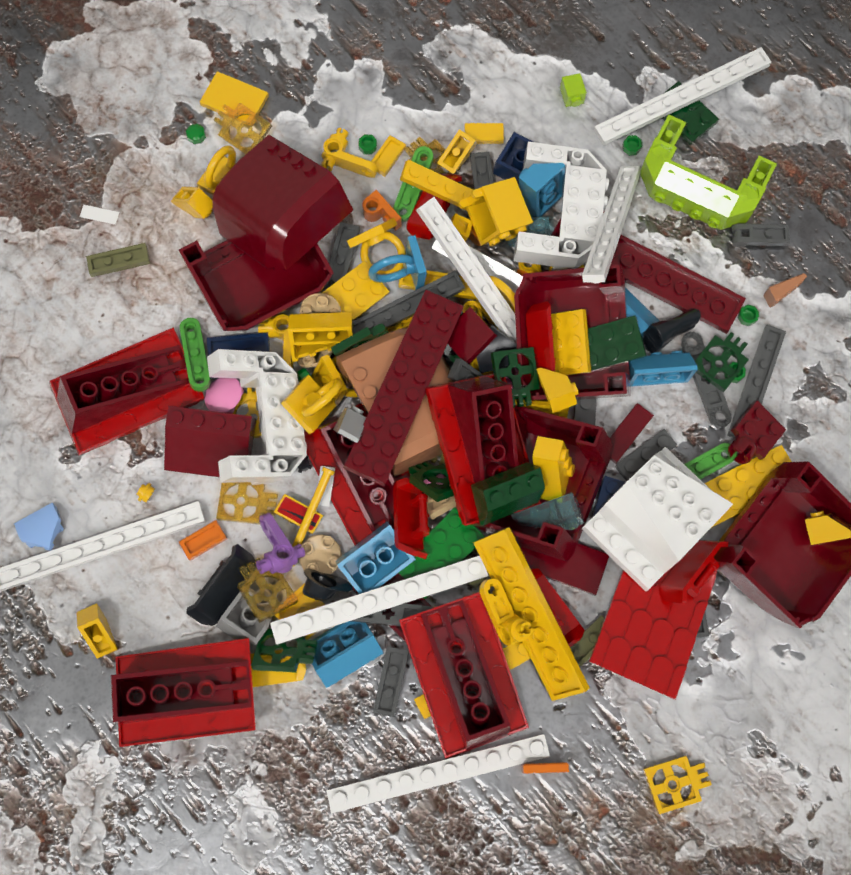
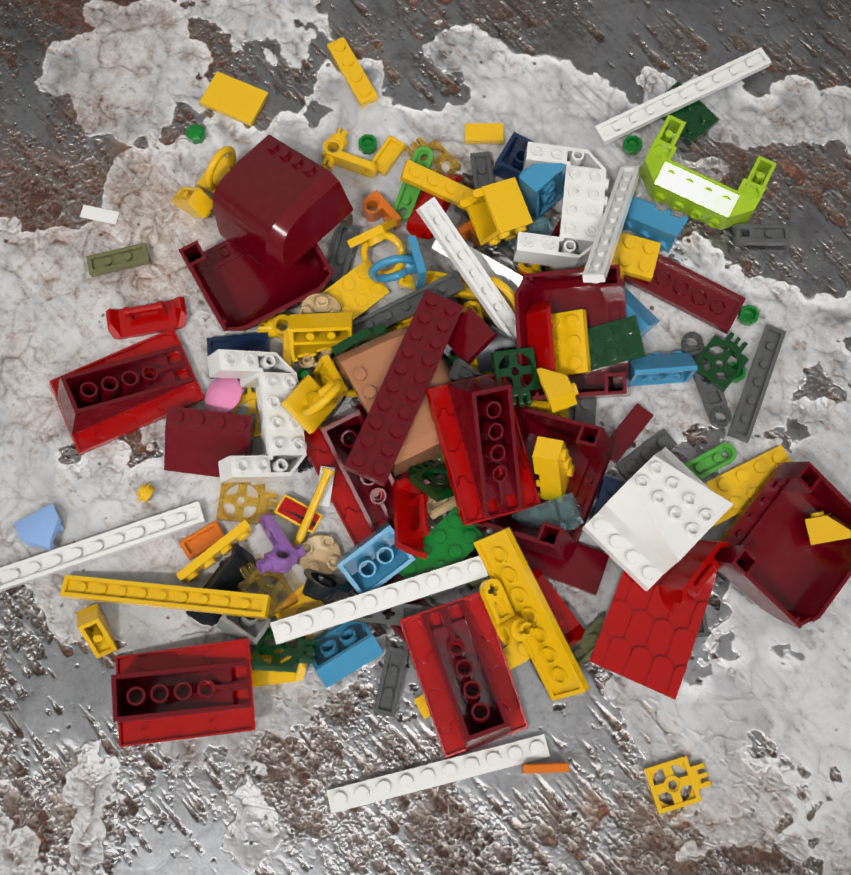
(146, 319): none -> red piece
(166, 596): none -> yellow plate
(195, 354): bright green plate -> none
(208, 558): none -> yellow plate
(230, 120): clear yellow piece -> none
(351, 423): light grey slope -> none
(352, 72): none -> yellow plate
(457, 152): yellow slope -> none
(462, 224): yellow plate -> none
(508, 492): dark green slope -> none
(573, 90): lime brick -> none
(636, 256): none -> yellow plate
(654, 224): none -> dark azure wedge
(664, 331): black piece -> none
(754, 434): dark red plate -> none
(779, 291): nougat slope -> none

